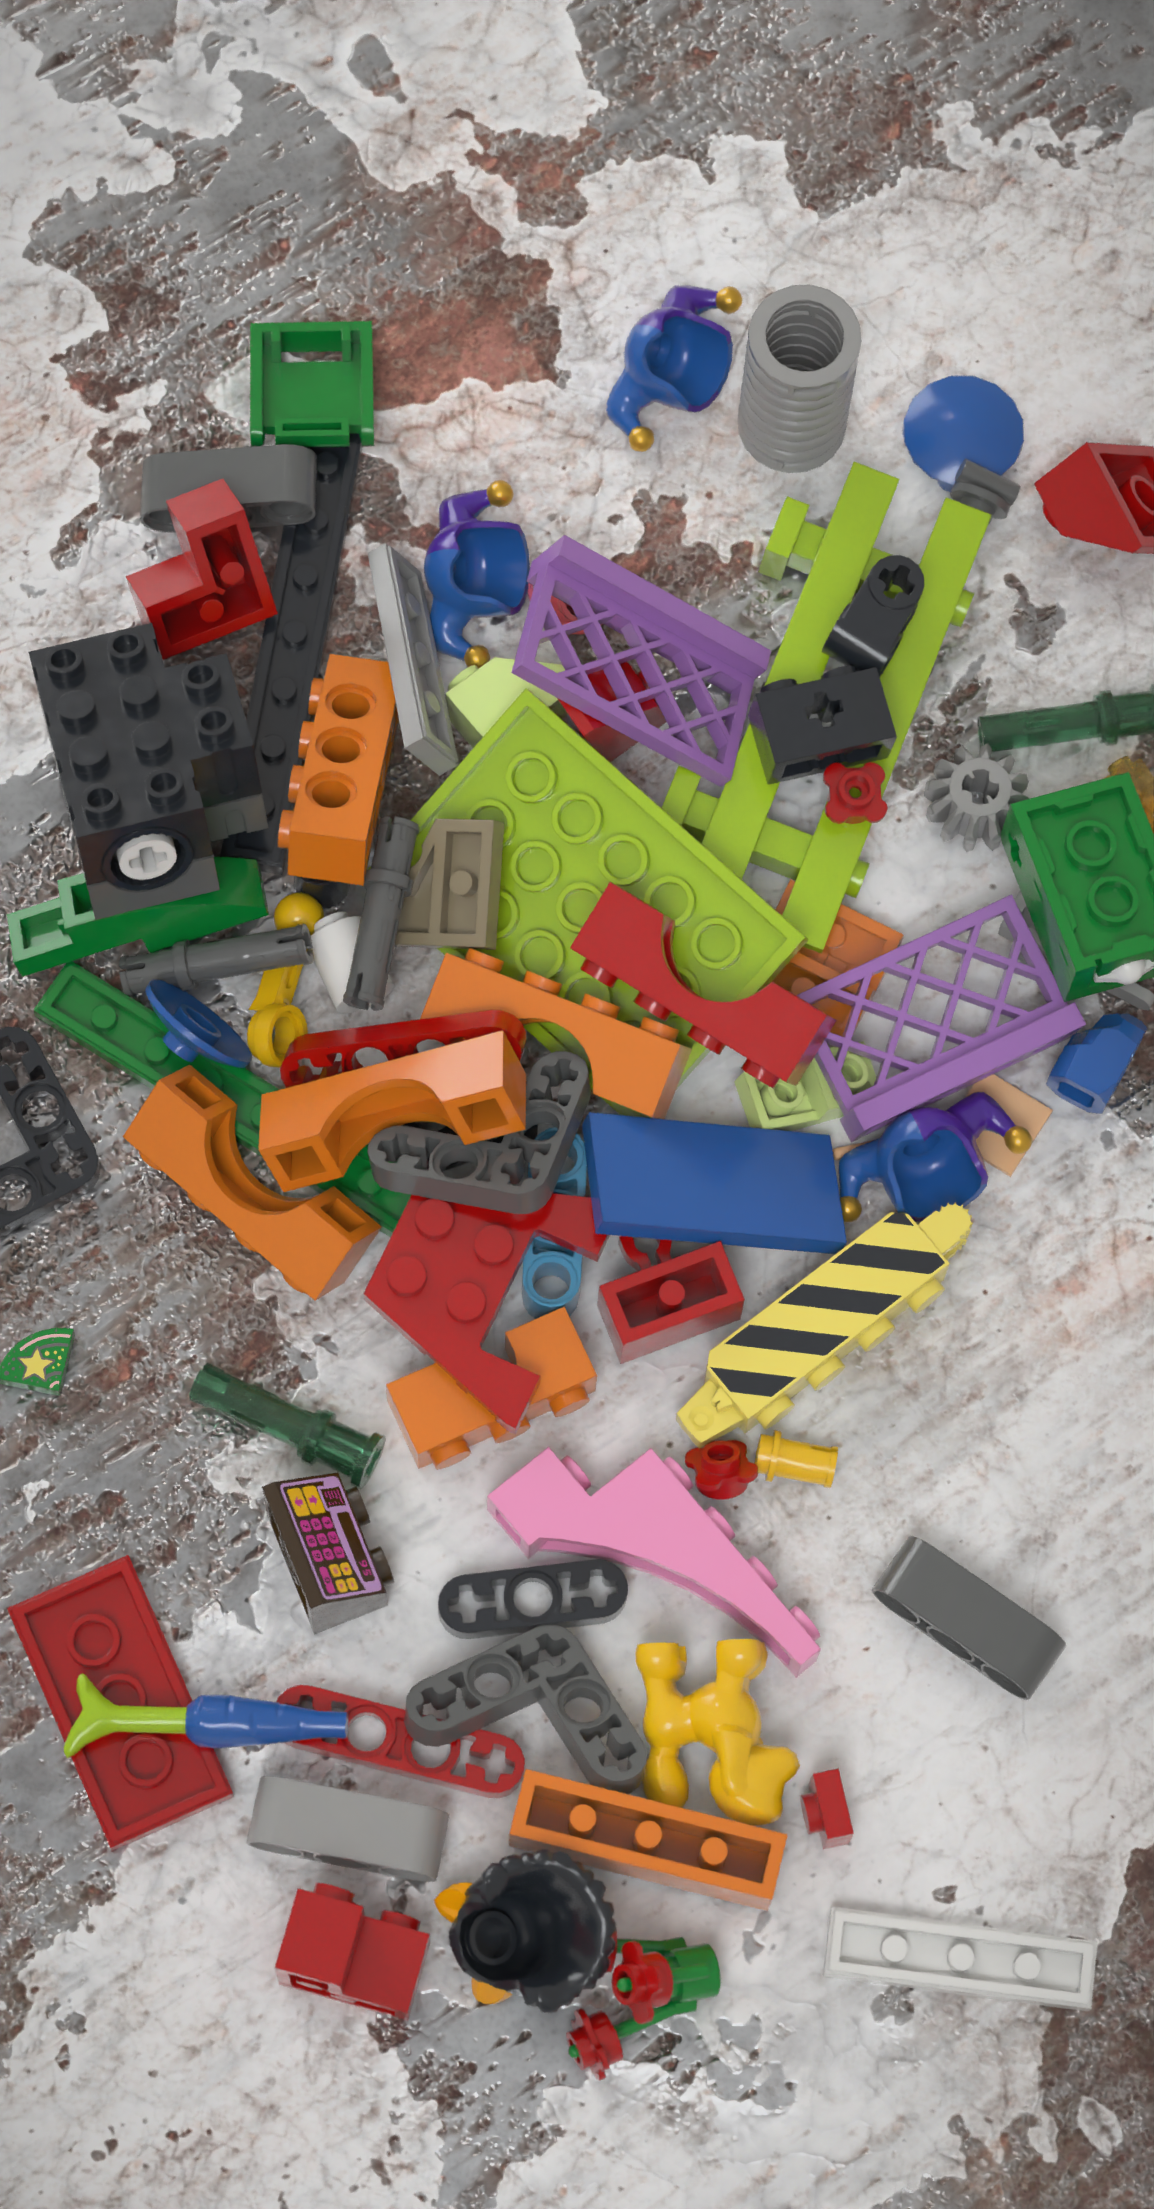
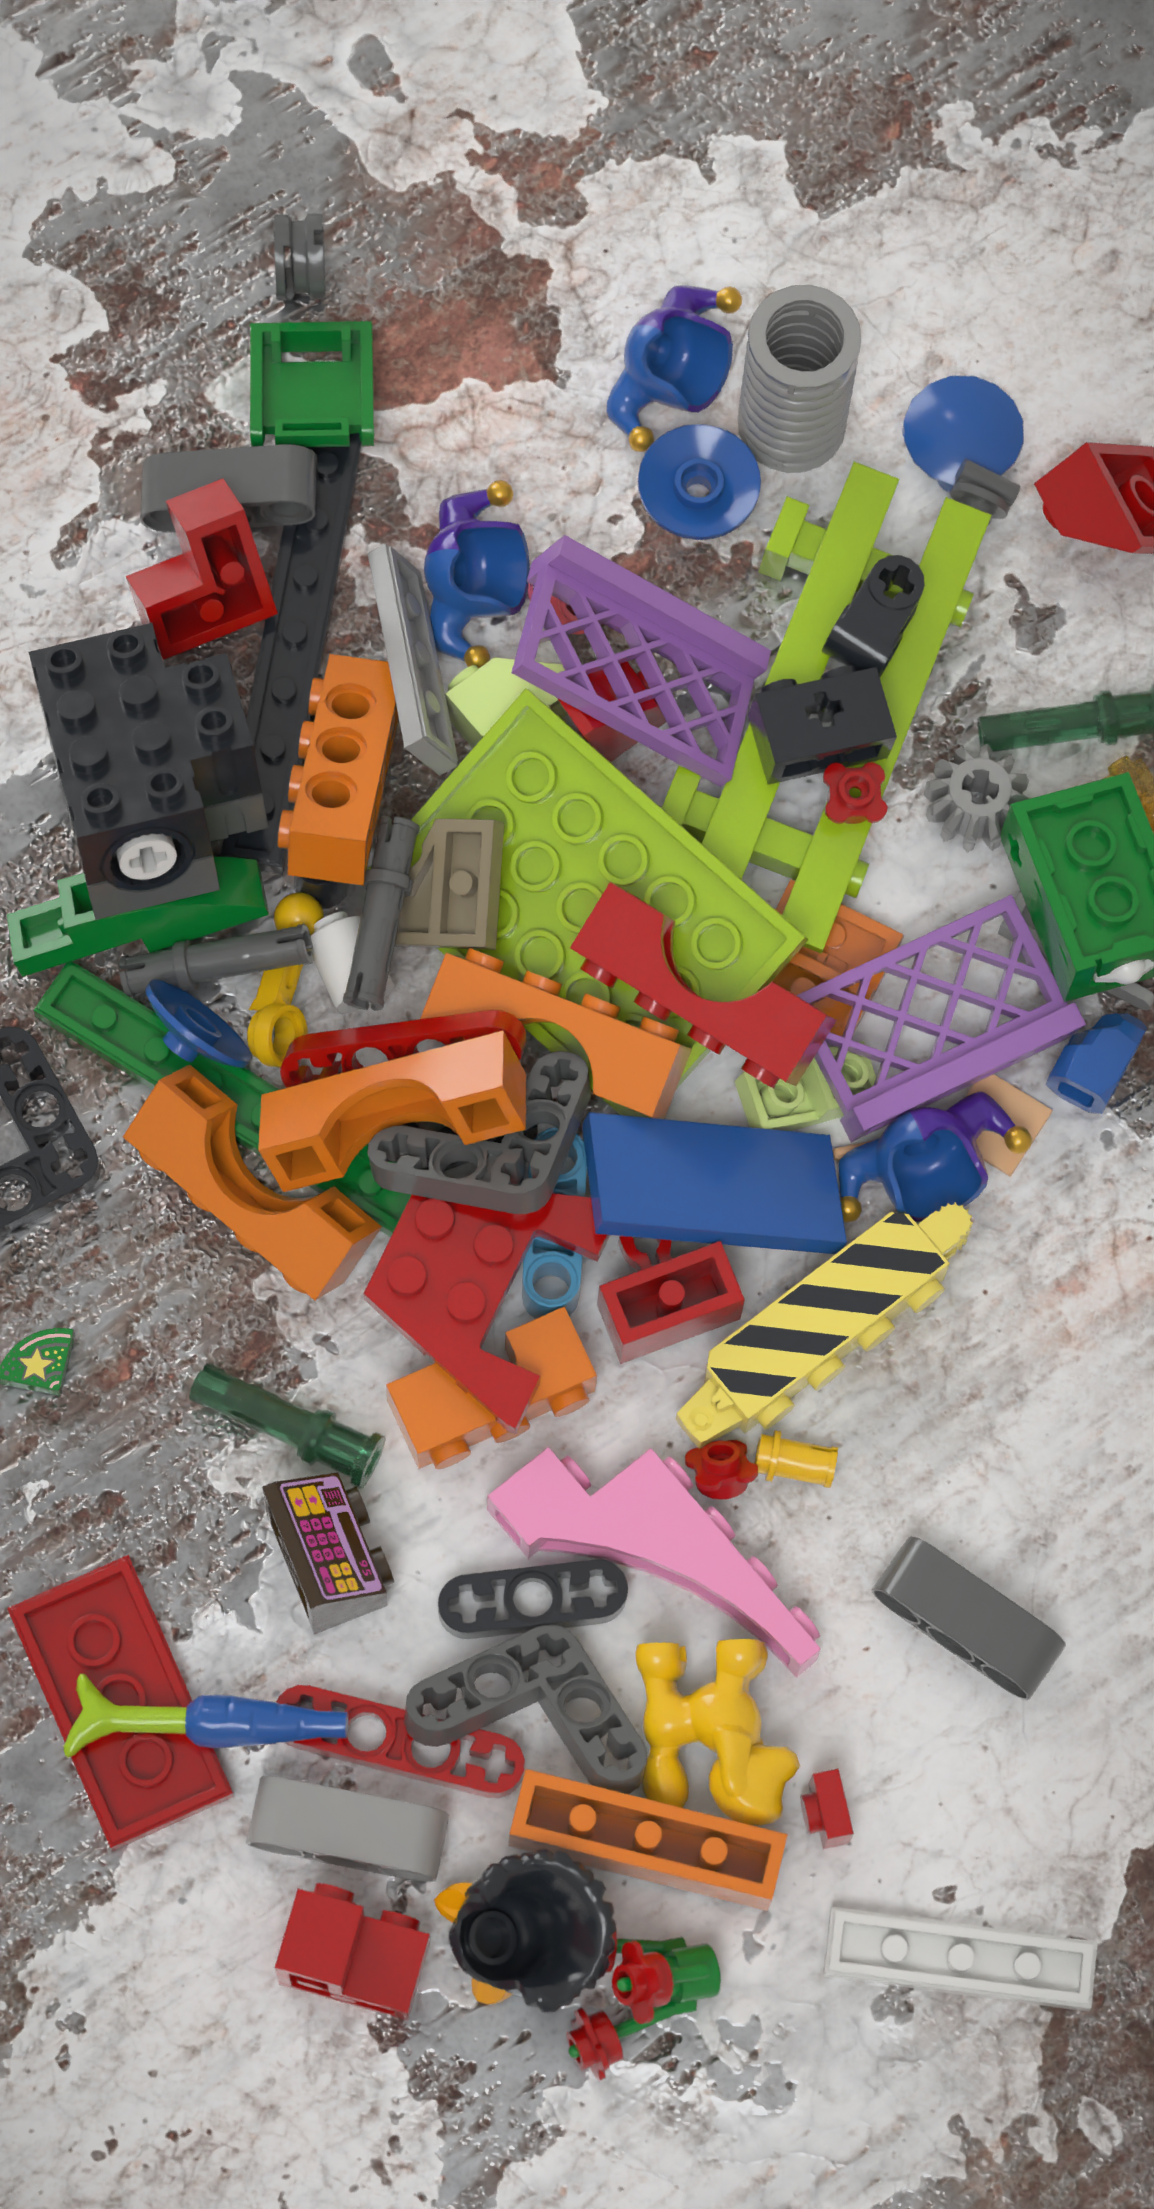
(306, 256): none -> dark grey wheel
(706, 458): none -> blue dish

